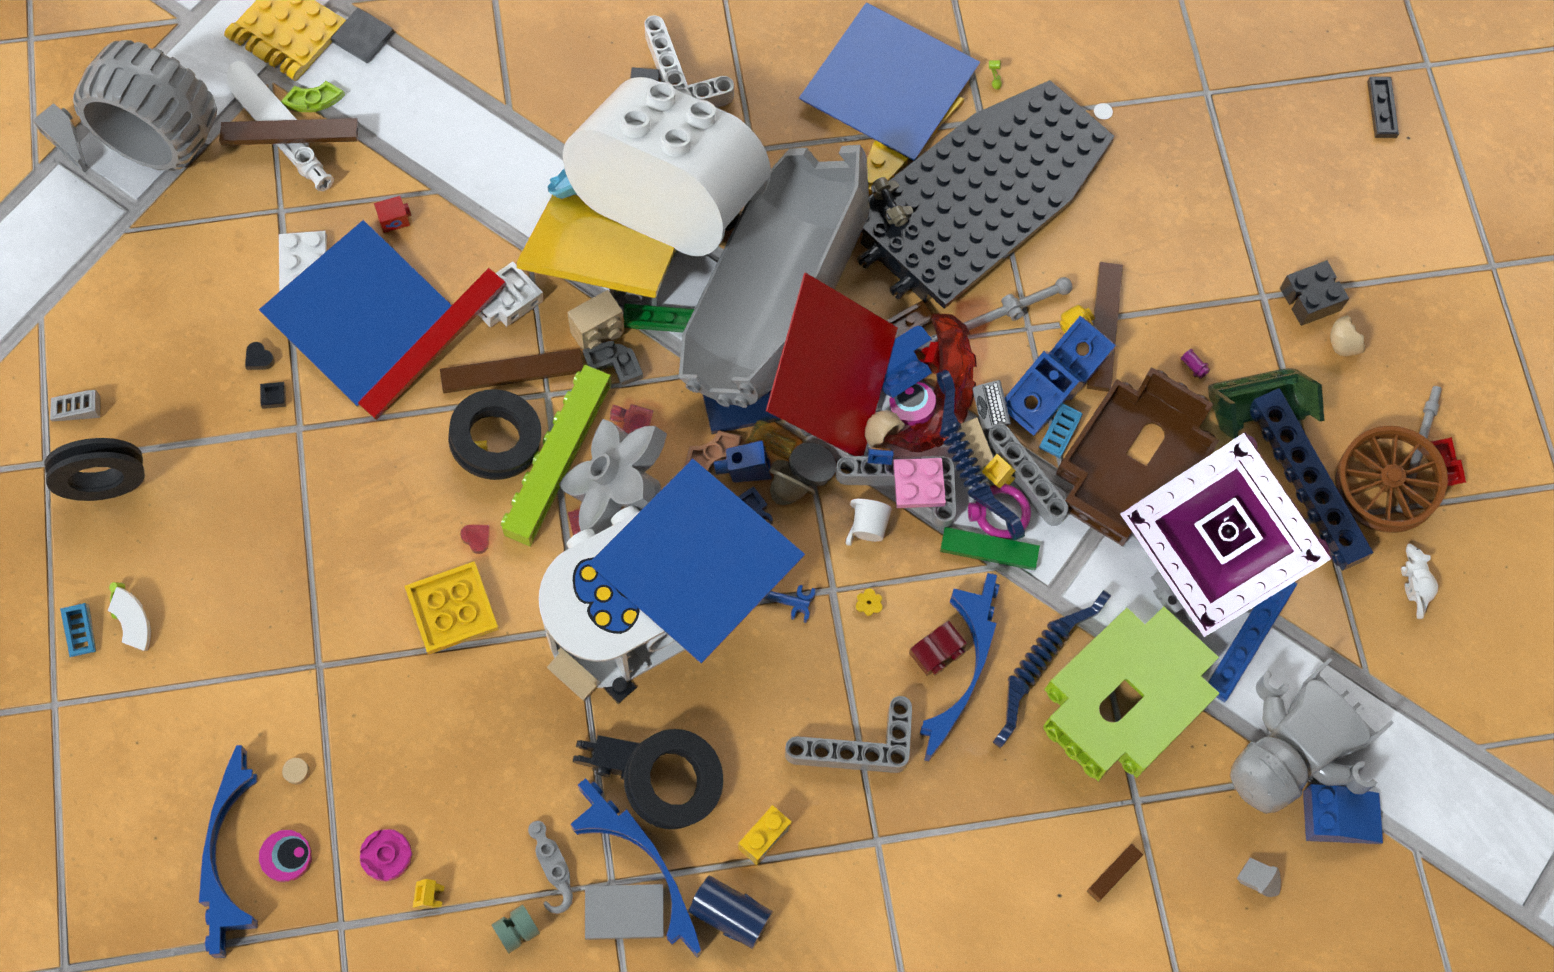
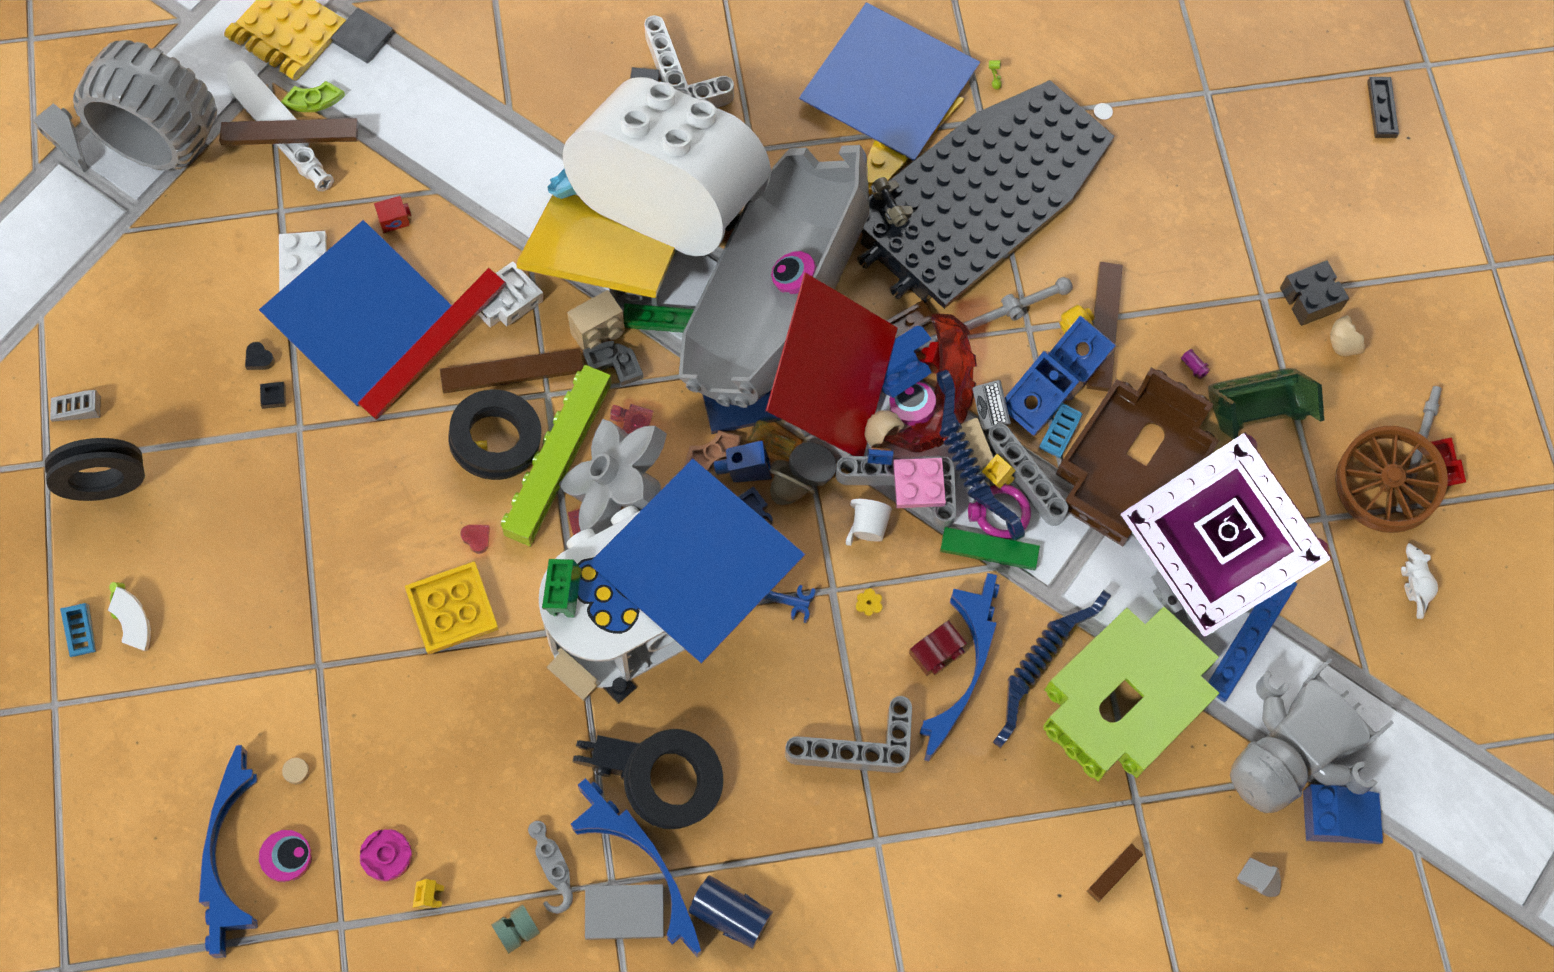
(561, 587): none -> green hinge
(764, 835): yellow brick -> none
(789, 271): none -> tile
(1276, 405): dark blue brick -> none

